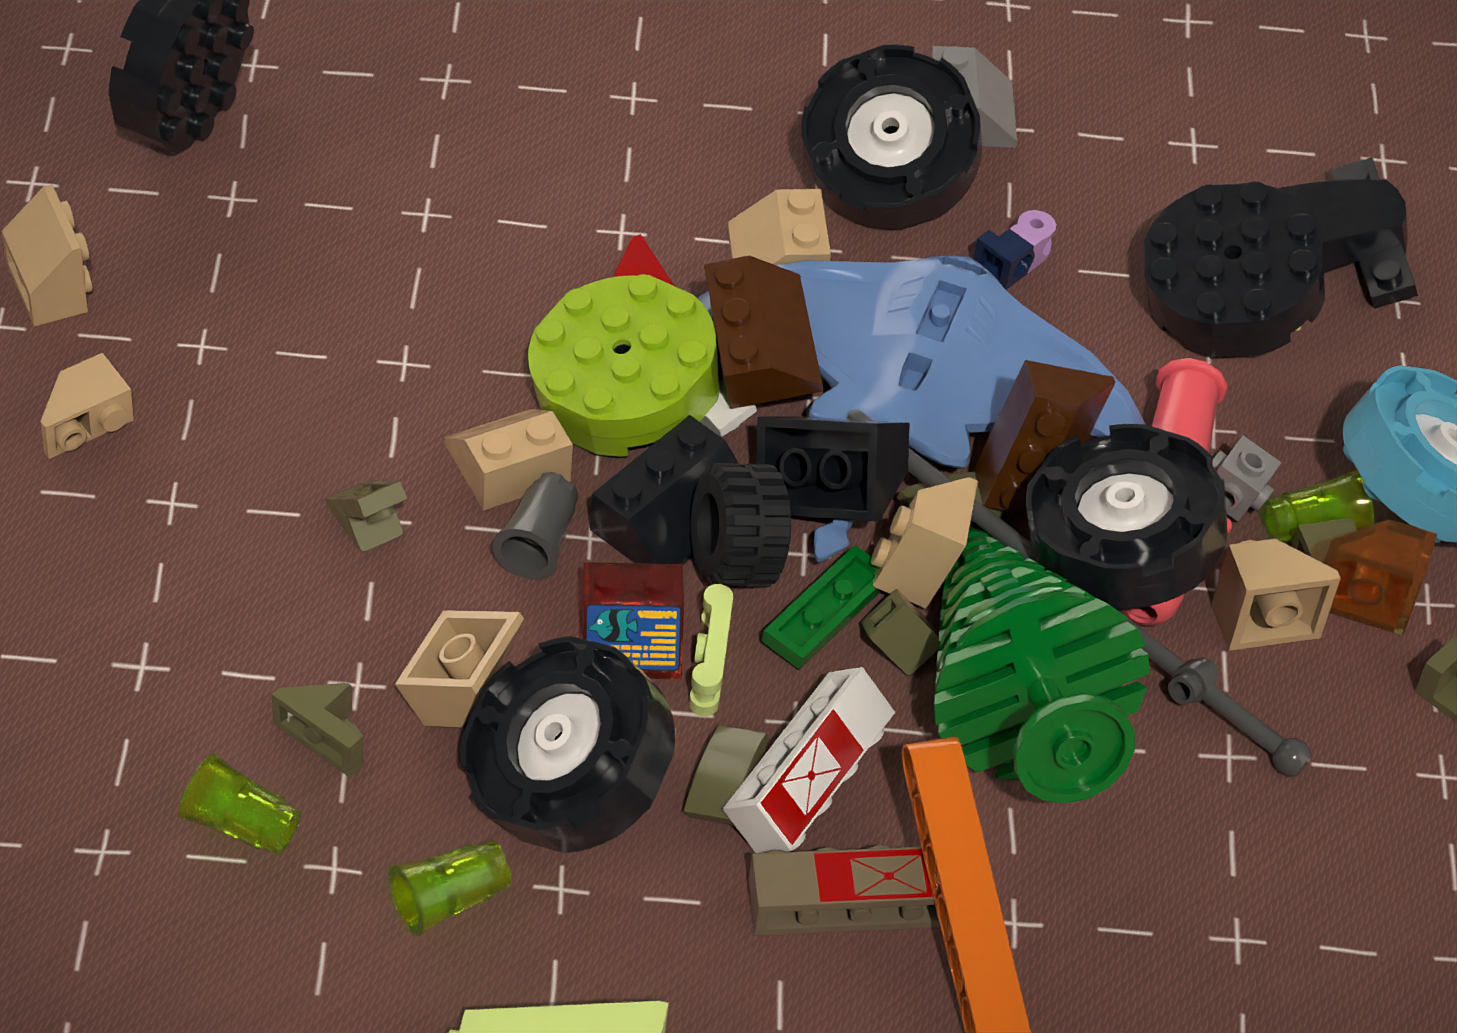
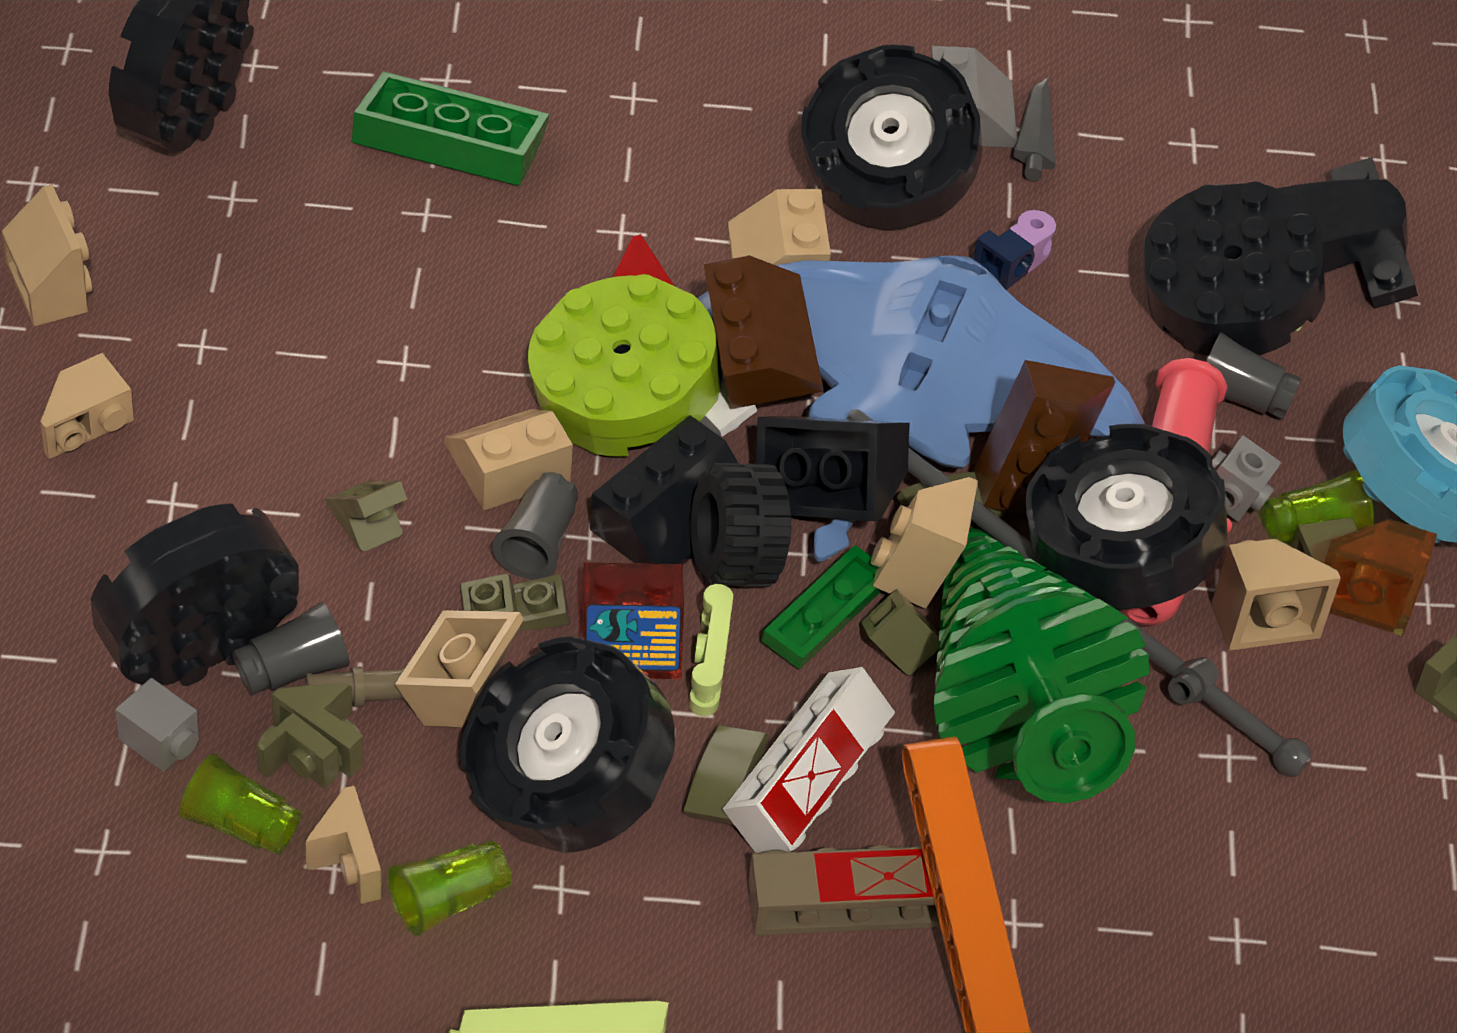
(157, 725): none -> light grey brick
(195, 594): none -> black piece
(291, 650): none -> dark grey plant
(304, 749): none -> olive bracket
(345, 839): none -> tan slope
(365, 684): none -> dark tan pin
(449, 128): none -> green slope
(538, 600): none -> olive slope
(1035, 139): none -> dark grey bar
(1252, 378): none -> dark grey plant

